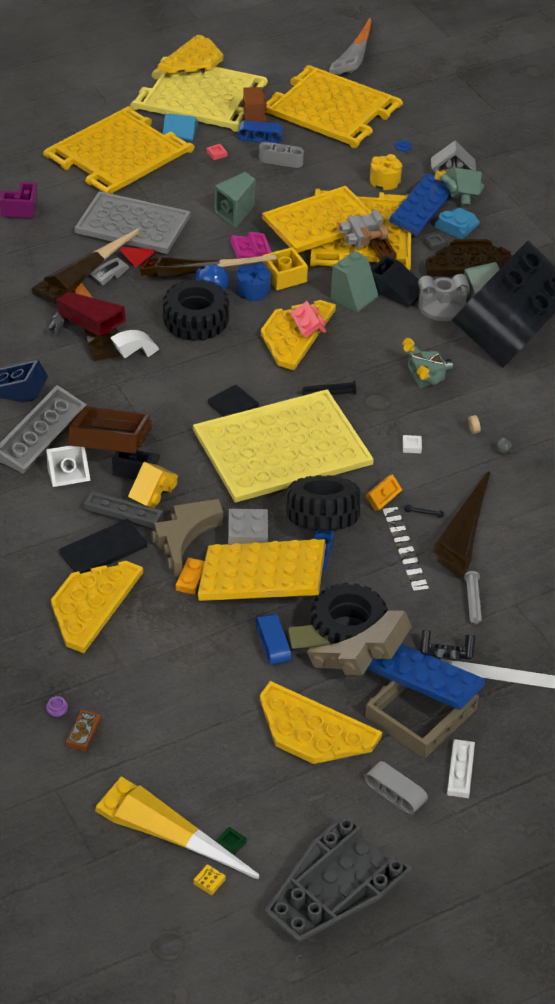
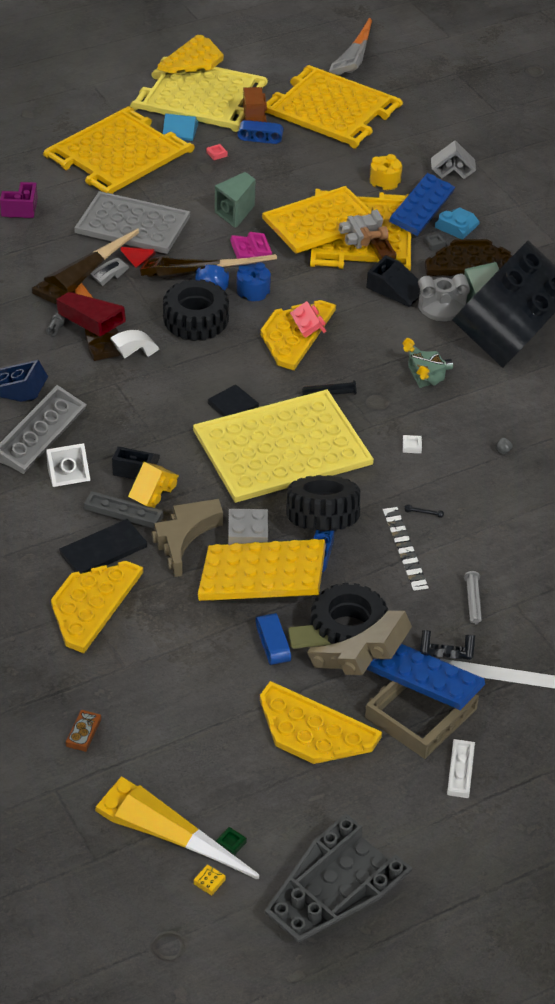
(57, 706): medium lavender plate -> none
(82, 436): reddish brown window -> none
(190, 576): light orange plate -> none
(281, 154): light grey beam -> none
(287, 269): yellow brick -> none
(353, 282): sand green slope -> none
(383, 492): light orange plate -> none
(396, 787): light grey beam -> none
(403, 145): blue plant -> none
(455, 544): dark brown plate -> none
(462, 184): sand green torso -> none
(474, 424): tan tile -> none

